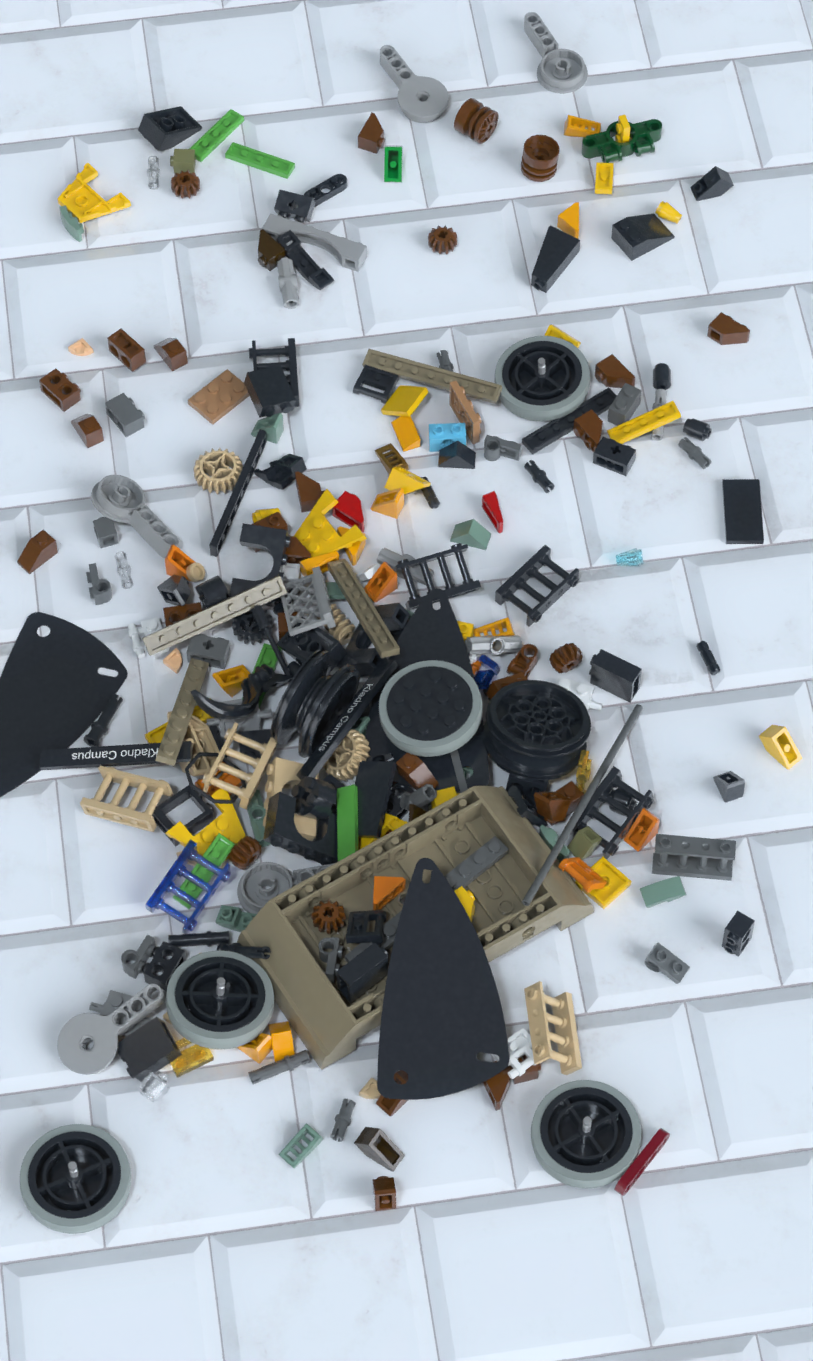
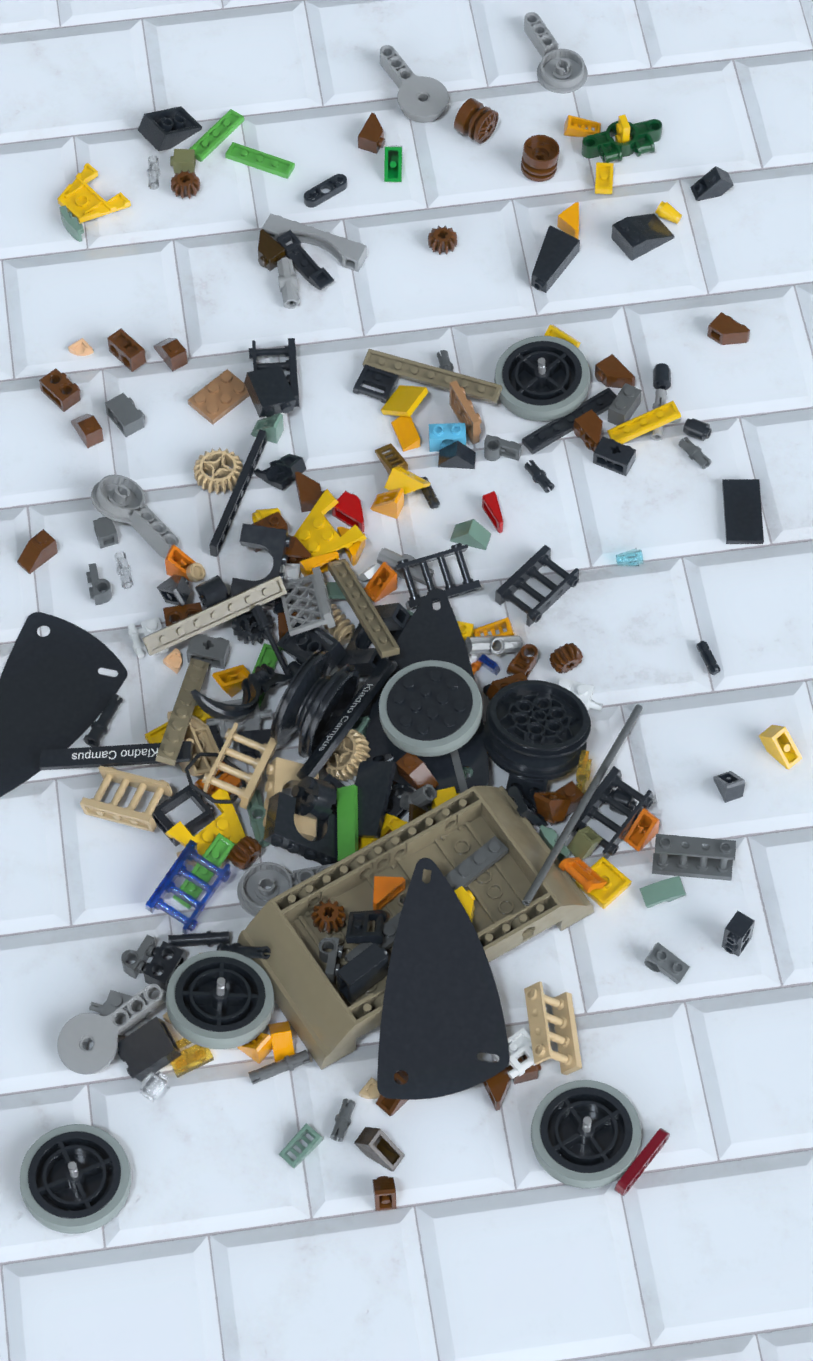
(234, 918): sand green slope -> none
(287, 199): black brick -> none
(483, 678): clear blue tile -> none
(615, 675): black brick -> none

